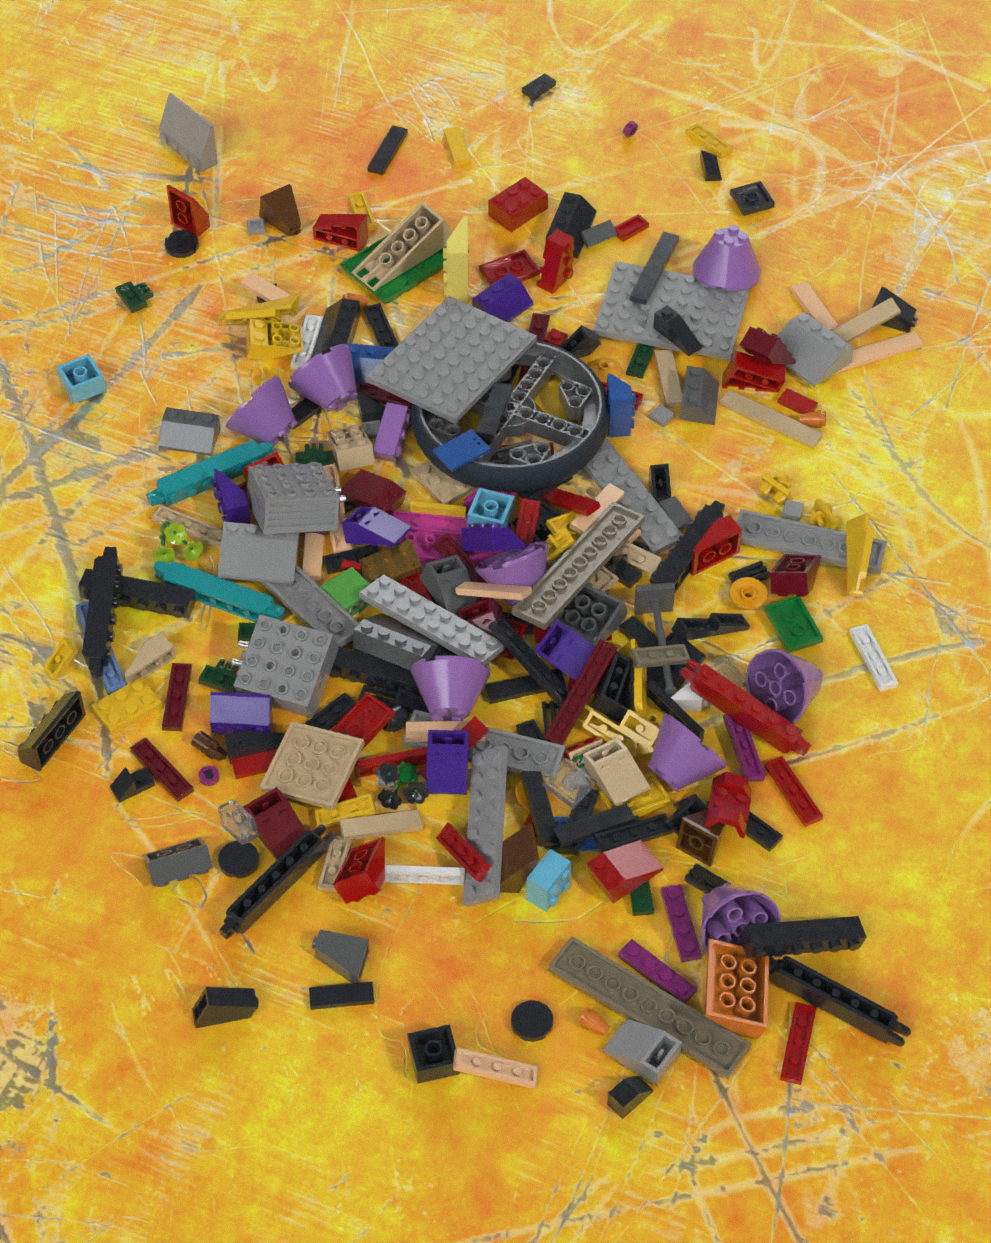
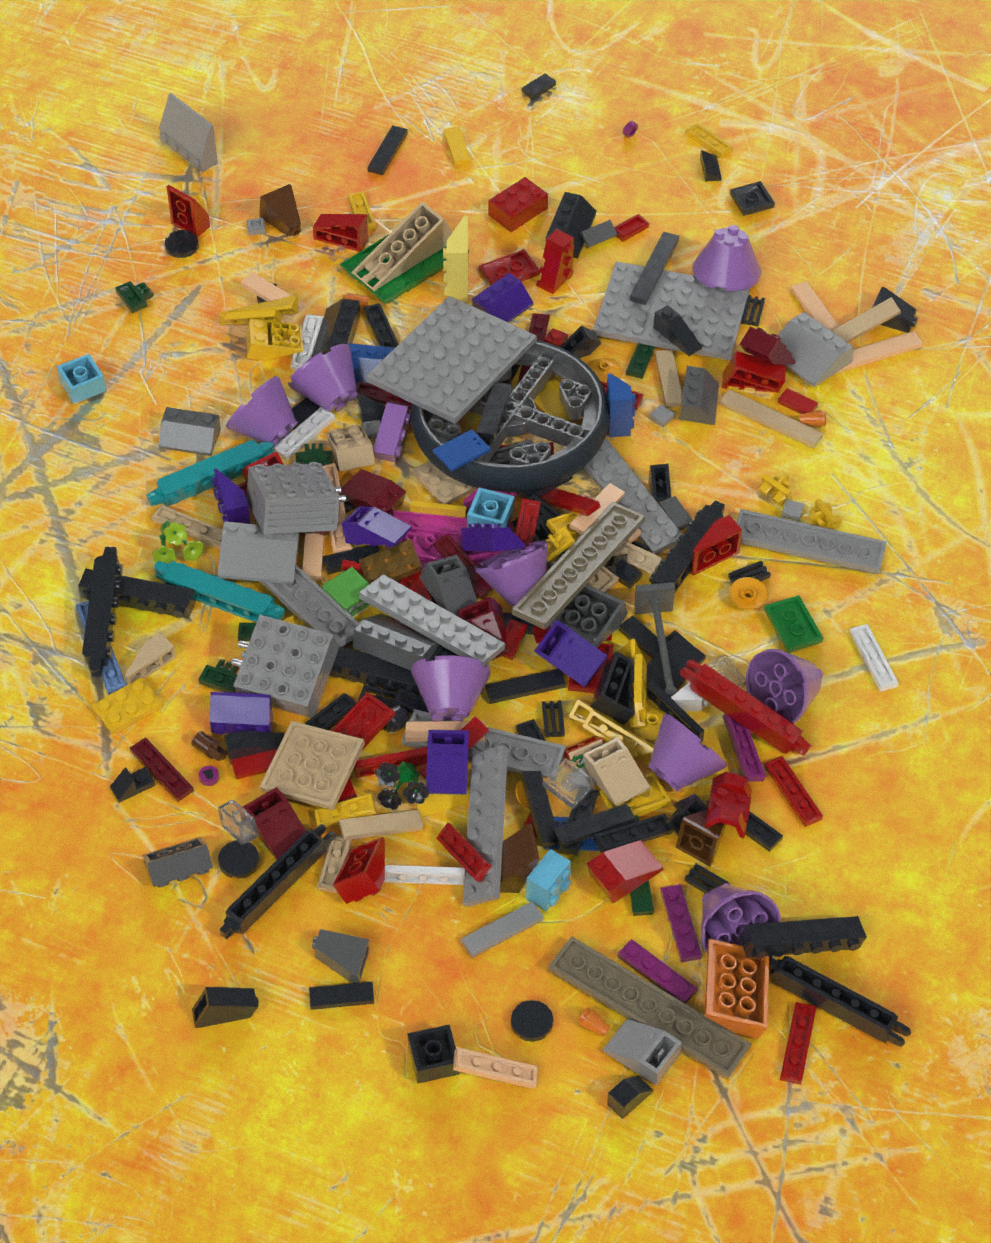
(52, 731): black slope -> none
(61, 660): yellow slope -> none
(177, 697): dark red tile -> none
(304, 433): none -> white tile
(493, 590): light nougat tile -> none
(502, 929): none -> light grey tile
(529, 660): black tile -> none
(581, 693): dark red plate -> none
(640, 727): yellow slope -> none
(659, 656): dark tan tile -> none
(716, 624): black slope -> none
(755, 301): none -> black tile
(794, 574): dark red slope -> none
(859, 545): yellow wedge -> none

